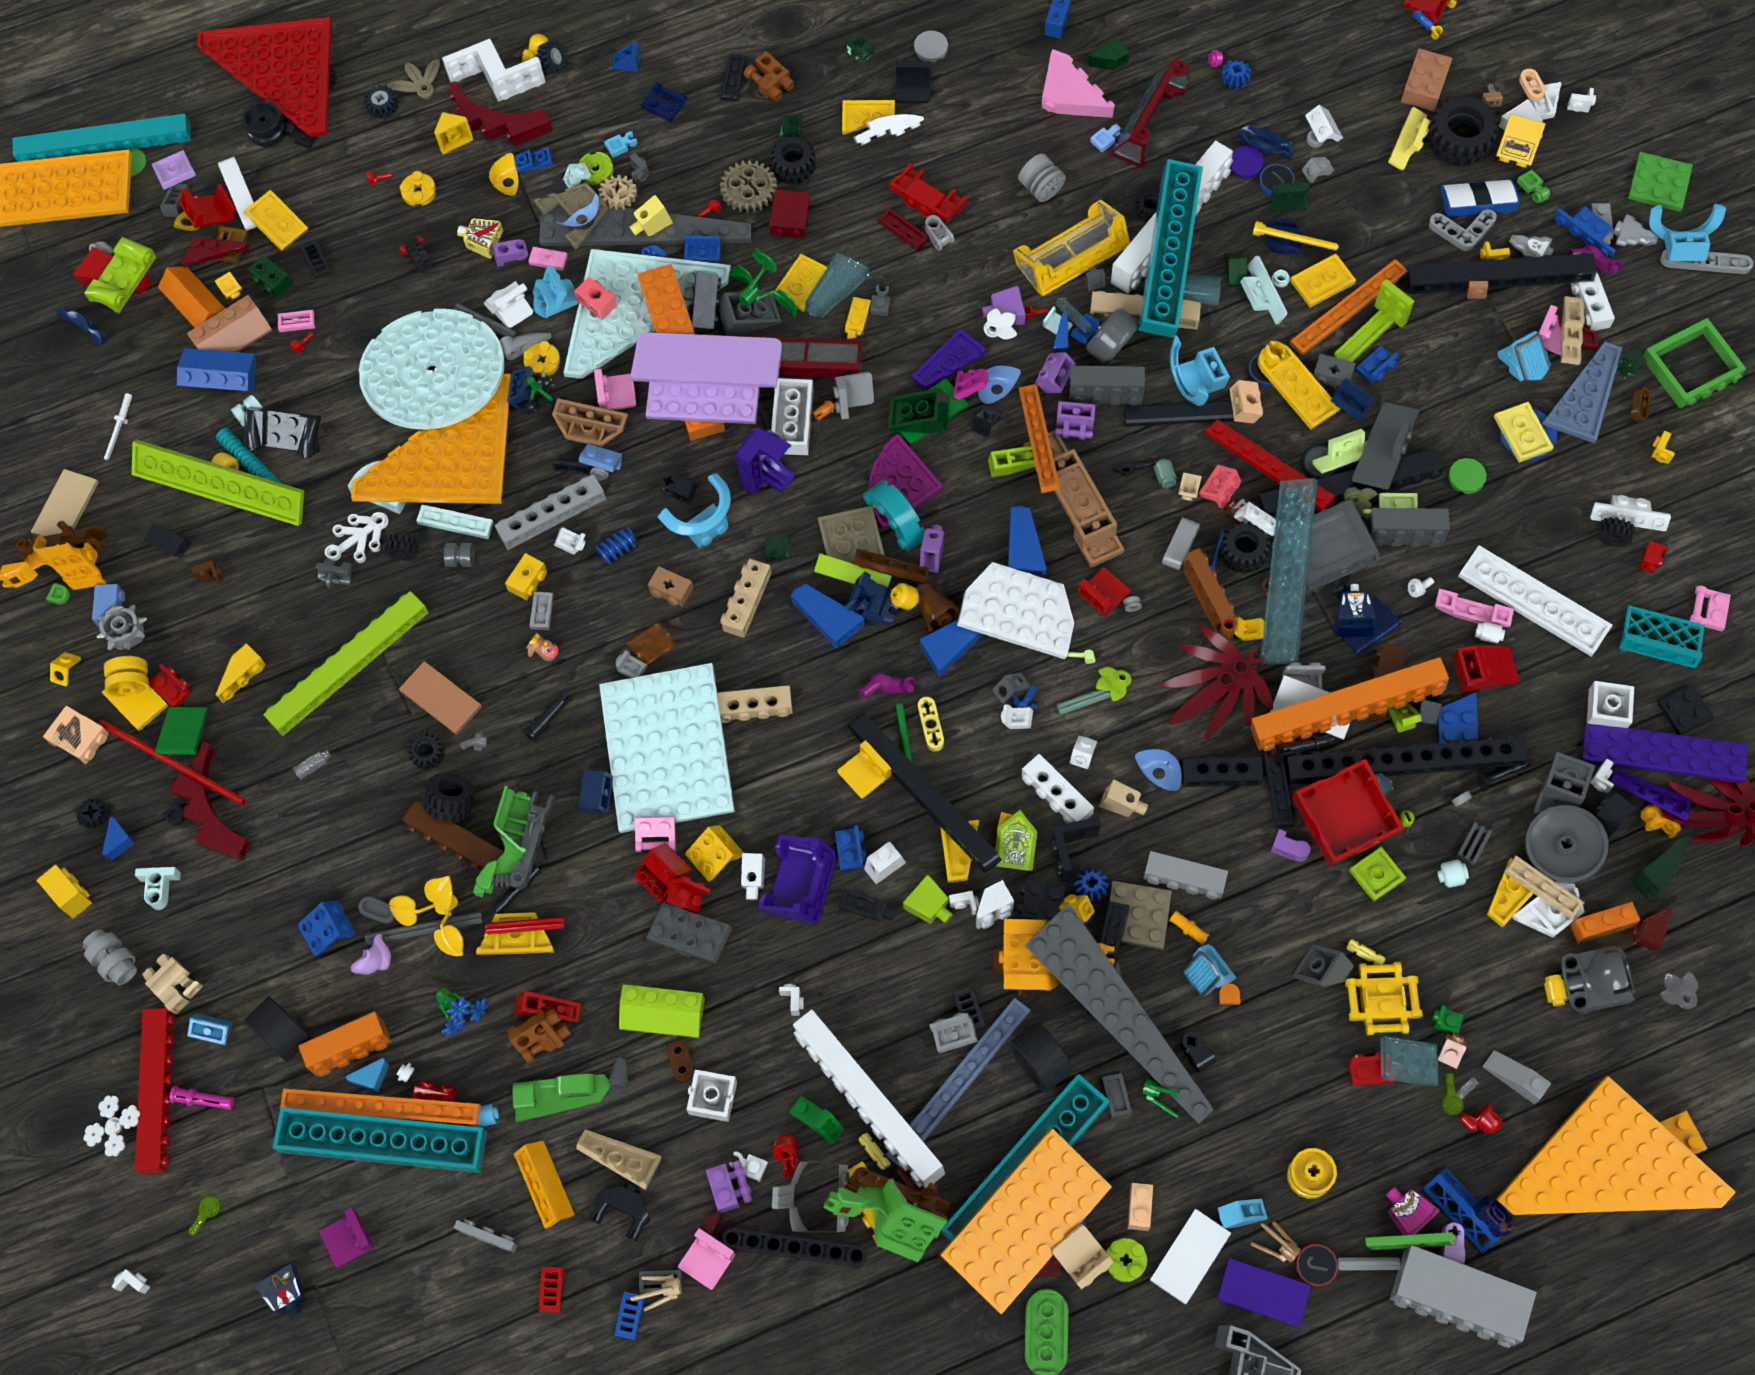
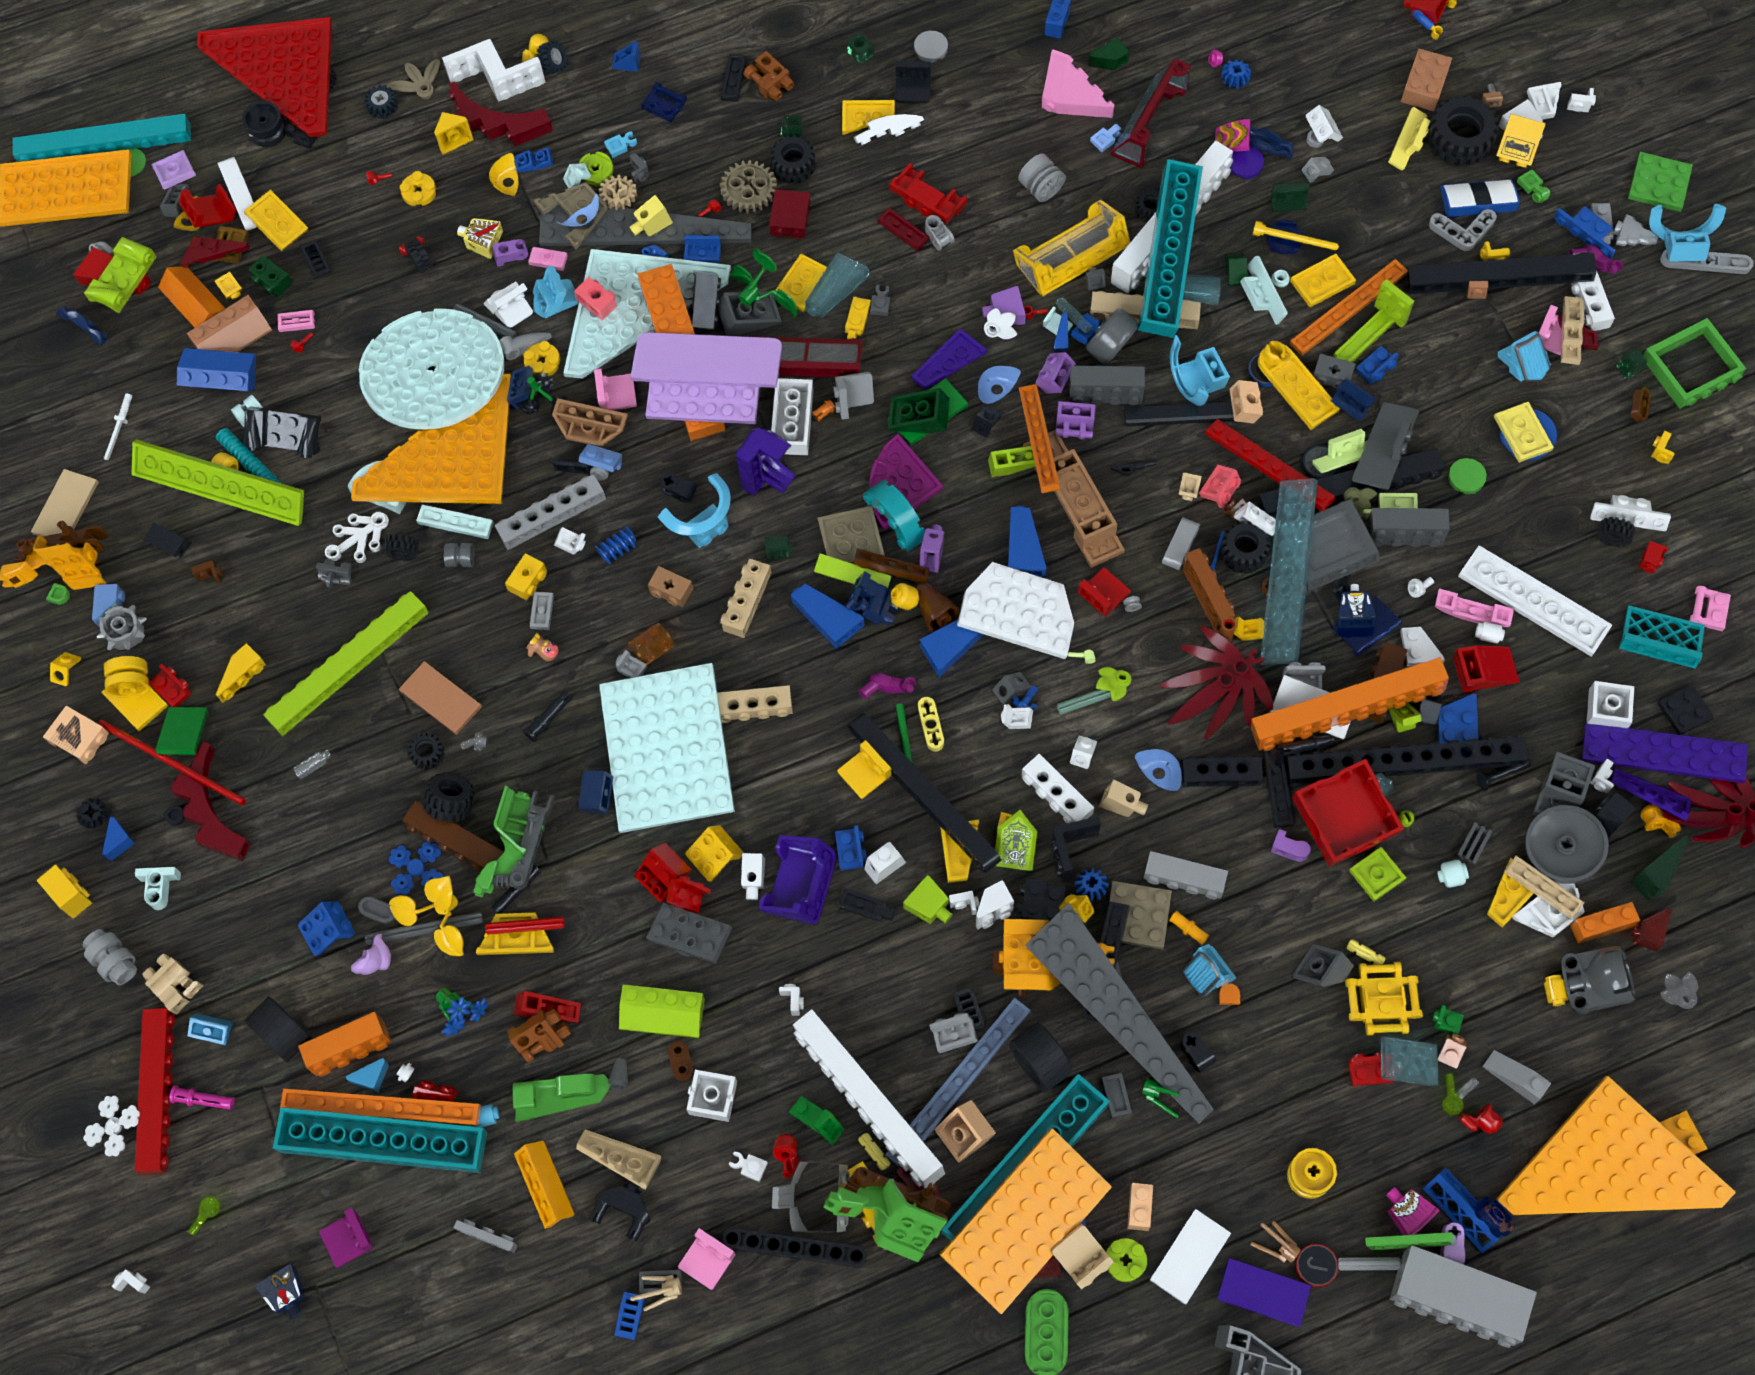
(414, 867): none -> blue plant
(559, 1290): red slope -> none
(654, 827): bright pink plate -> none
(712, 1223): clear red slope -> none
(723, 1189): medium lavender brick -> none
(964, 1131): none -> light nougat slope
(970, 382): dark pink wing -> none
(1165, 473): sand green brick -> none
(1234, 135): none -> slope
(1242, 1213): medium azure slope -> none
(1274, 175): black tile -> none
(1419, 646): none -> white wing
(1462, 799): light grey tile -> none
(1532, 246): light grey rock -> none
(1533, 86): light nougat plate -> none
(1585, 402): sand blue wing -> none

